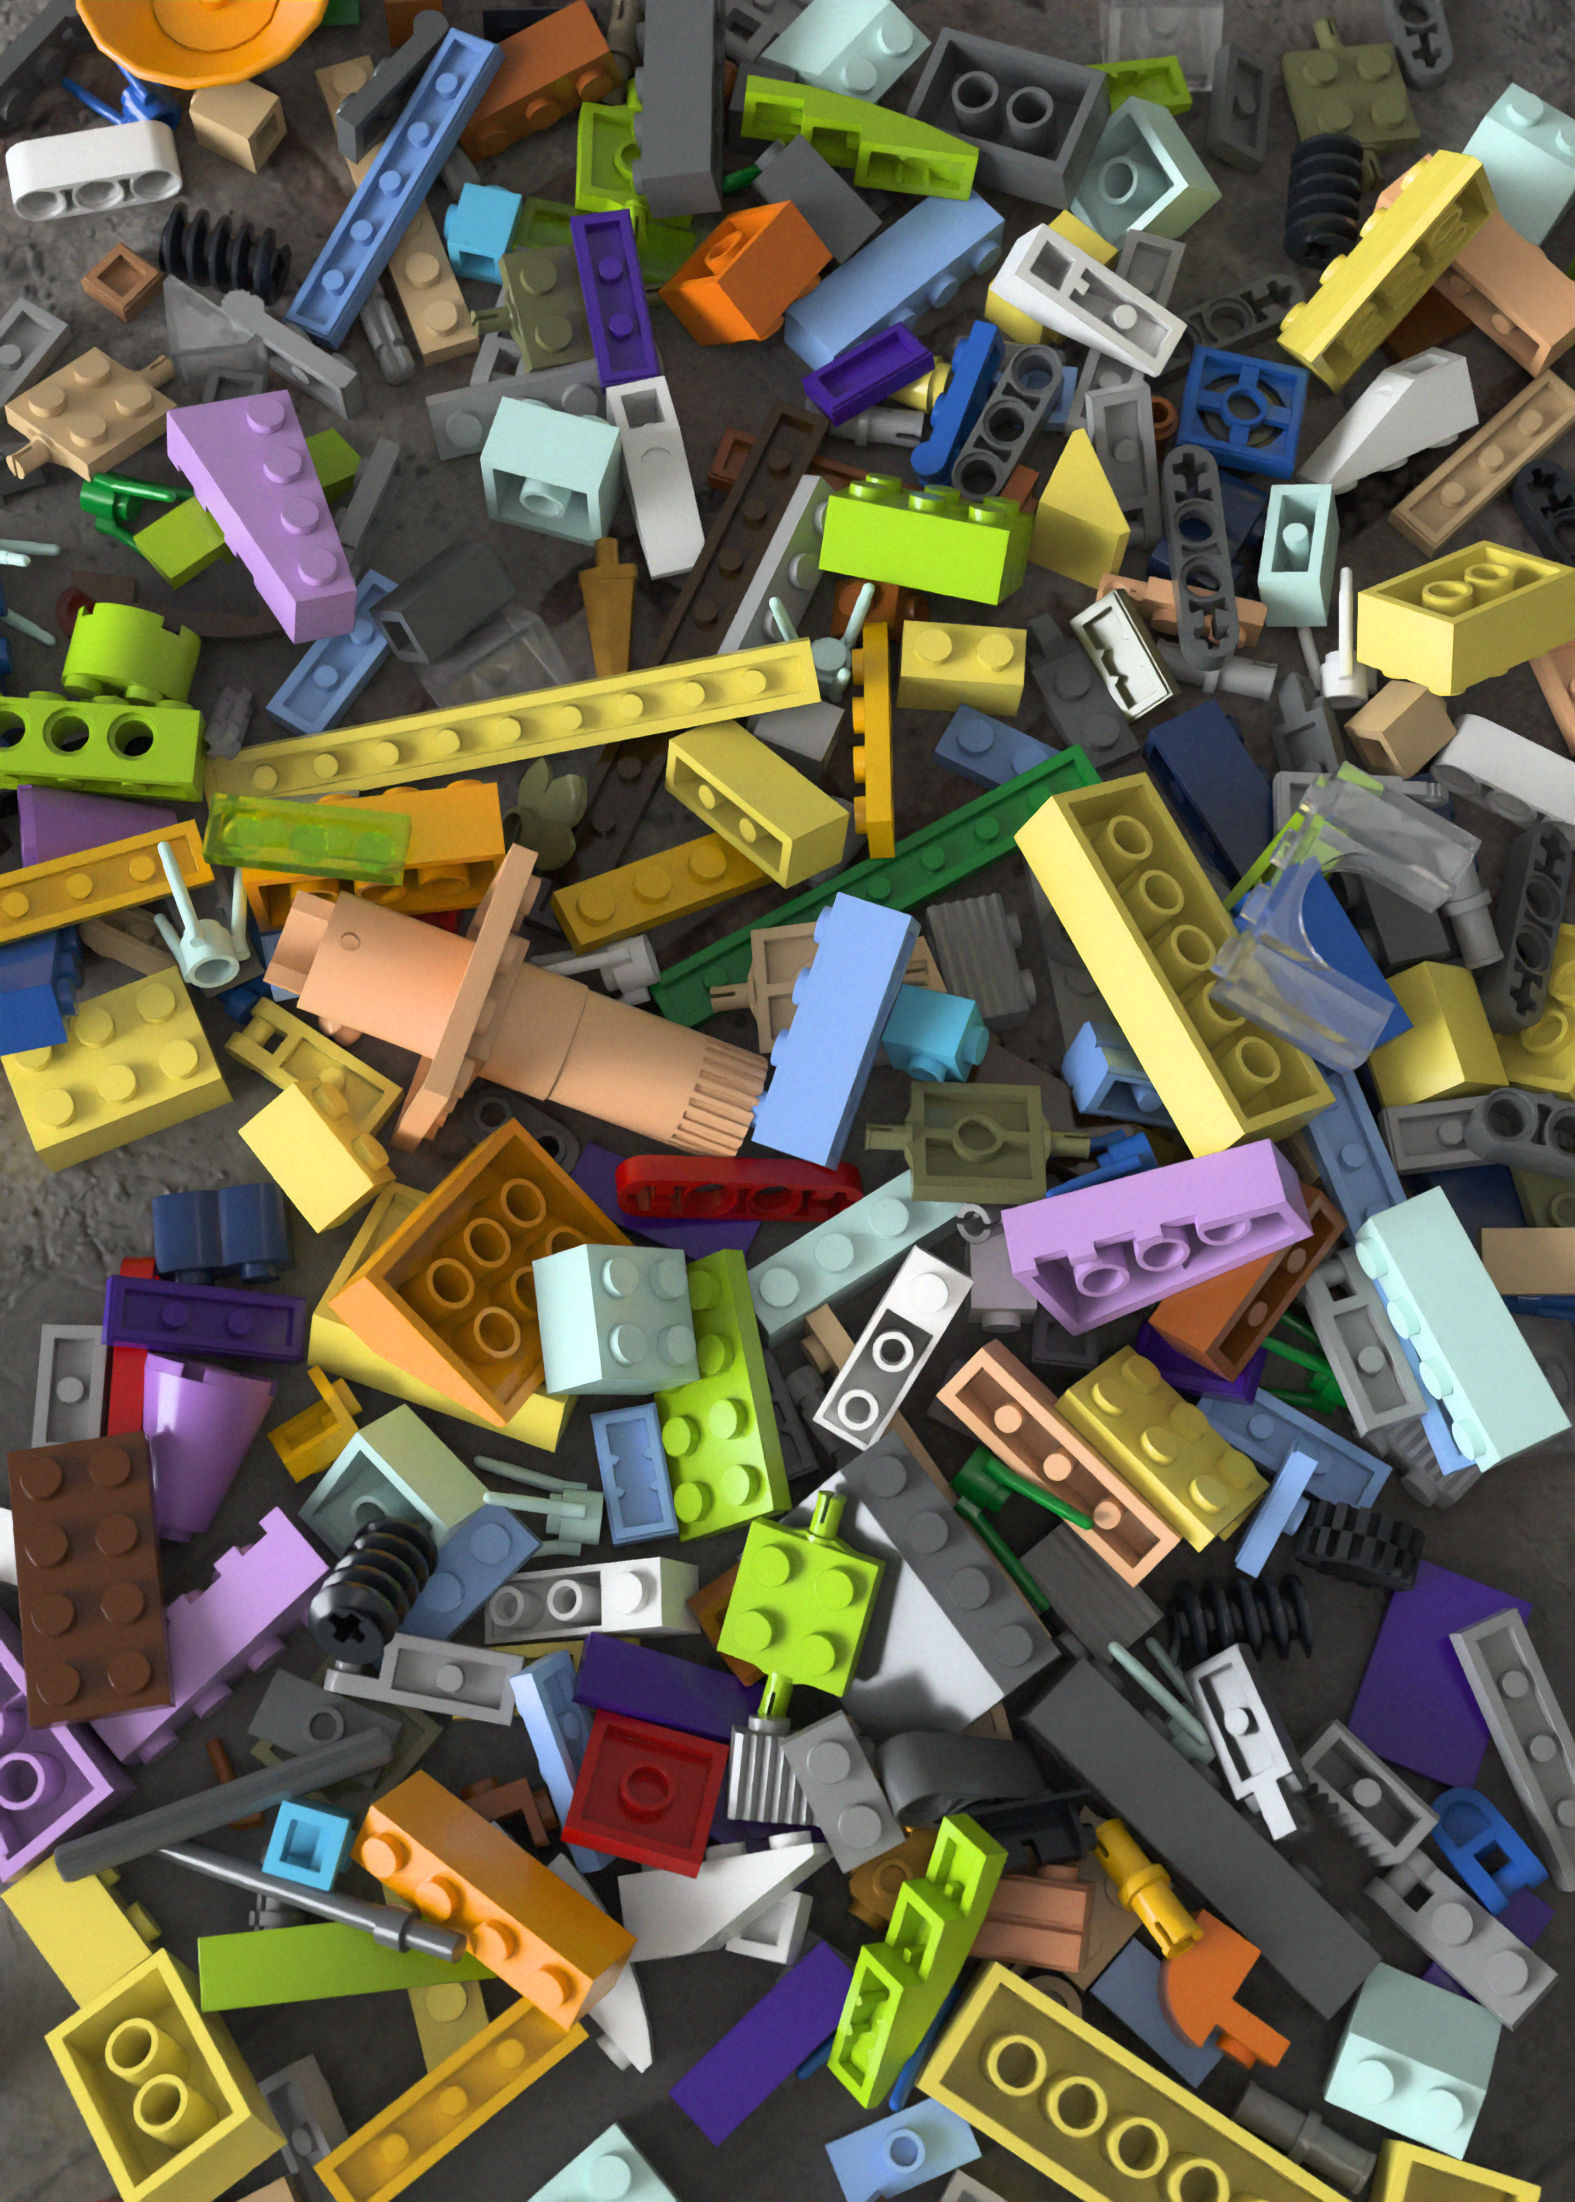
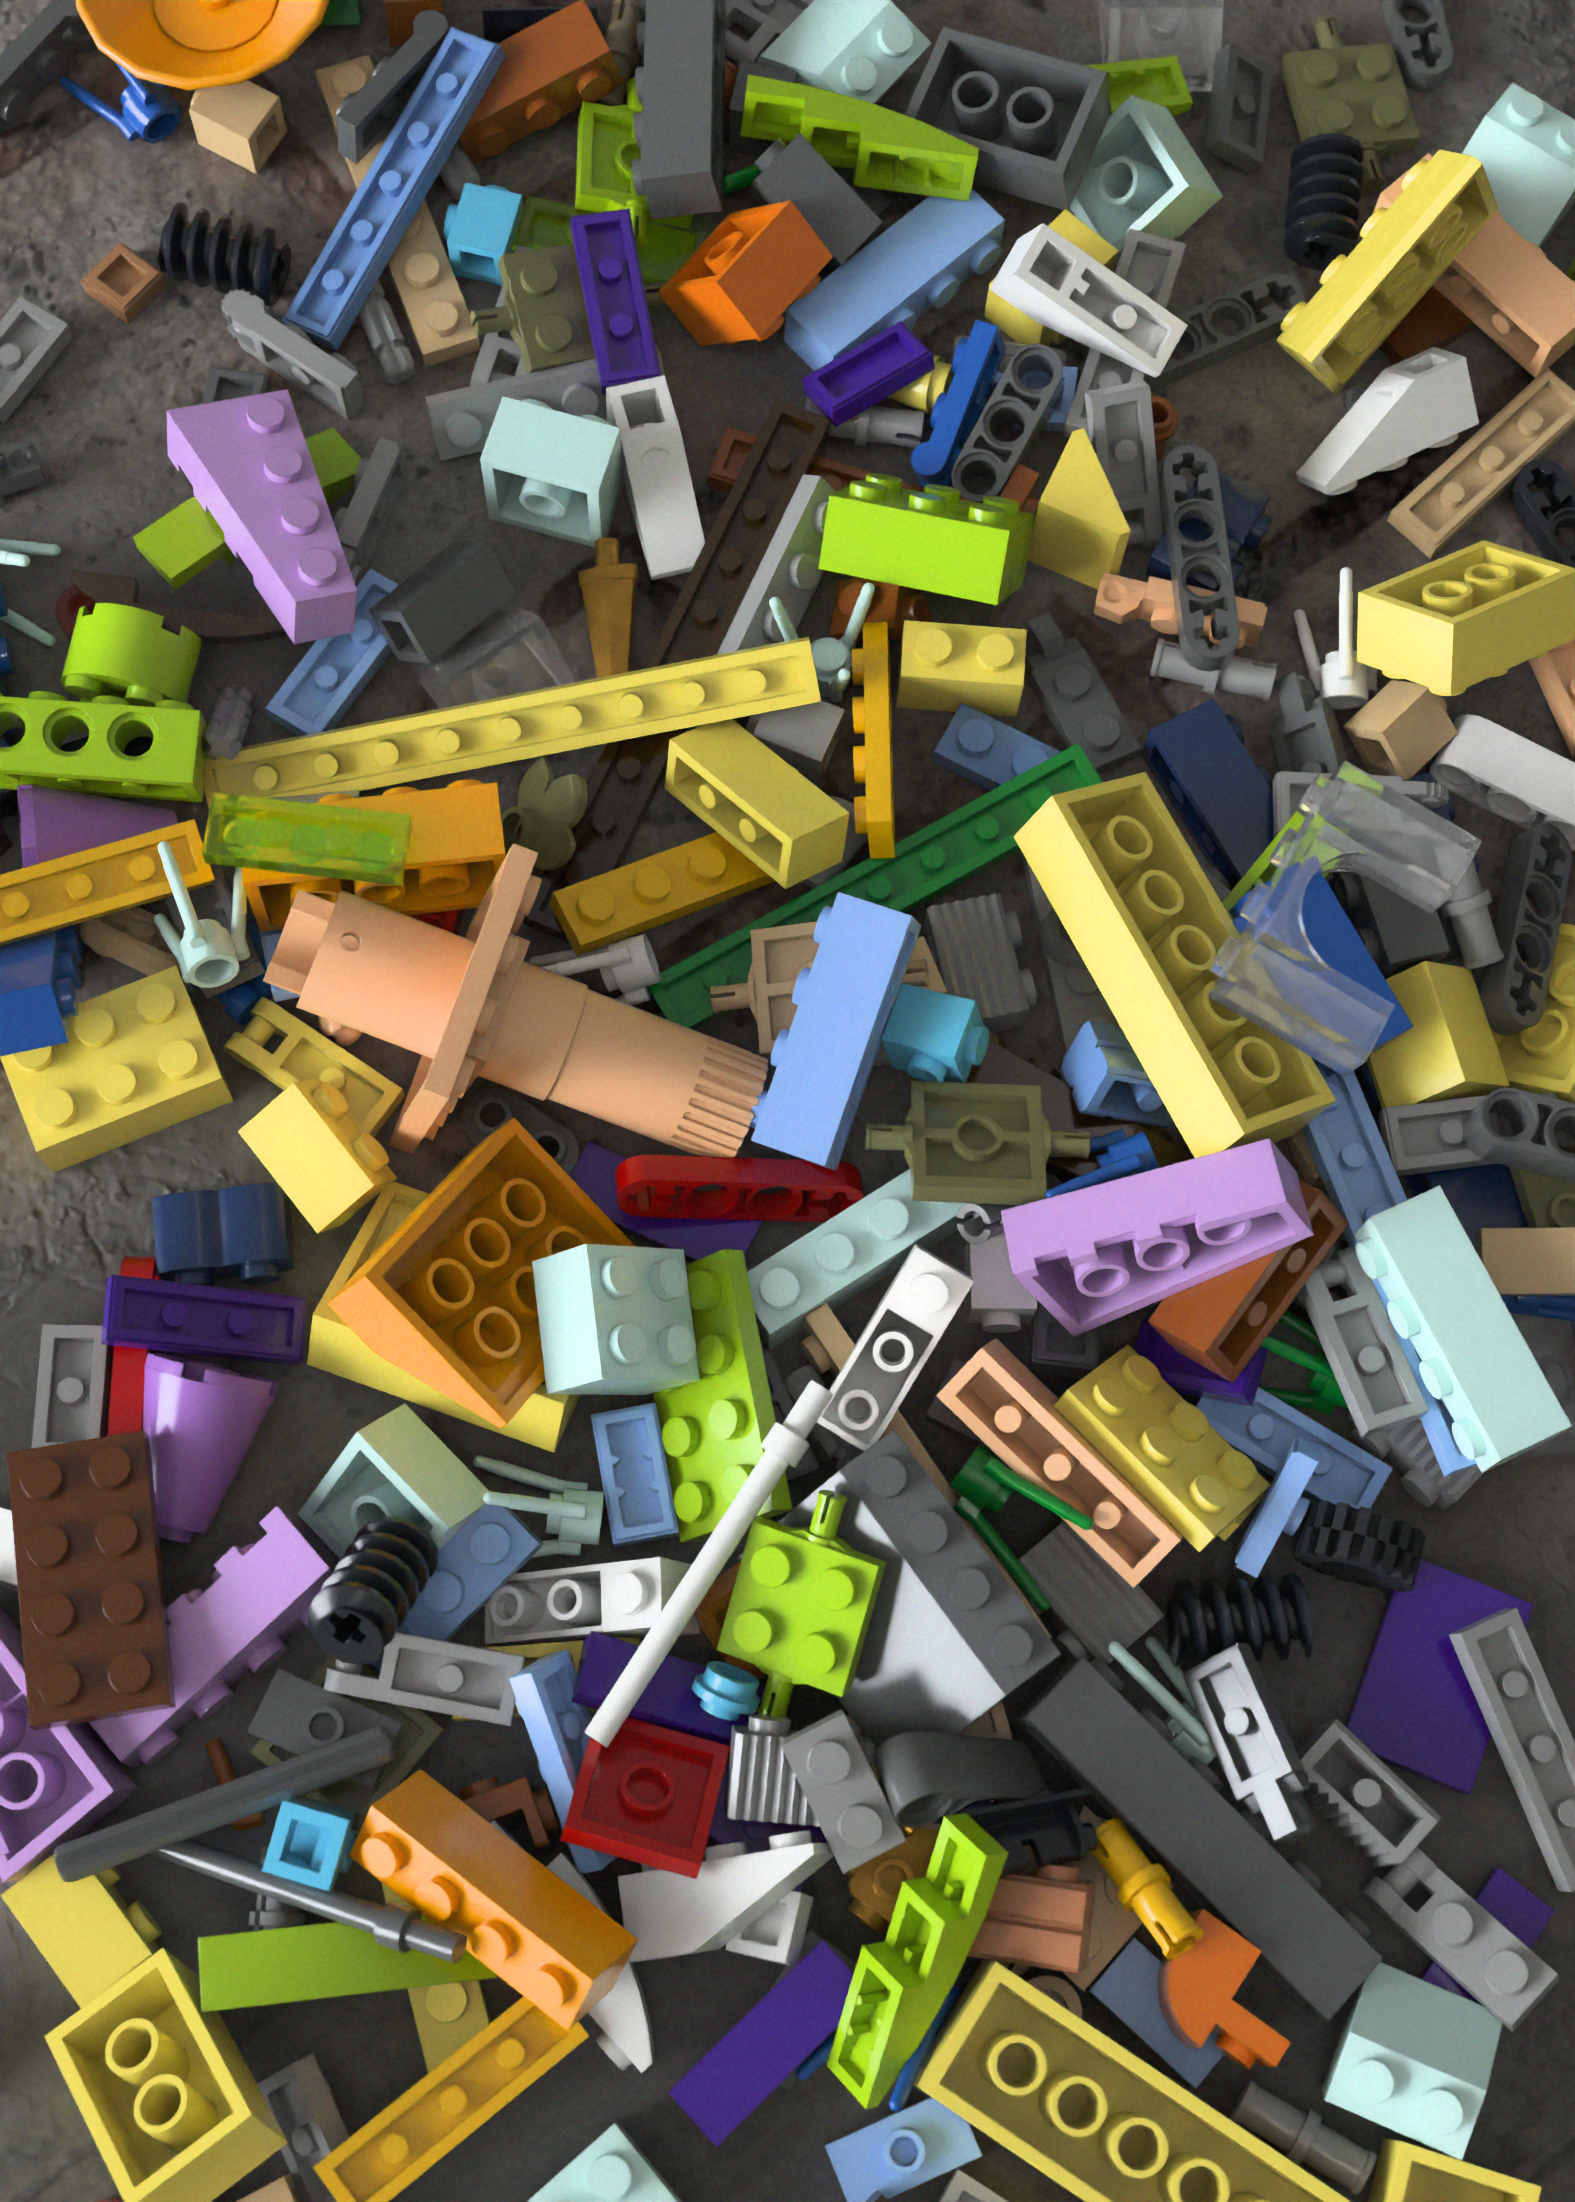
(90, 415): tan plate -> none
(93, 170): white beam -> none
(120, 498): green plant -> none
(207, 336): clear slope -> none
(319, 1433): yellow bracket -> none
(726, 1690): none -> medium azure plate
(782, 1447): none -> white bar
(1125, 656): plate -> none
(1246, 415): blue piece -> none
(1299, 555): light aqua brick -> none
(1470, 1832): blue plate -> none

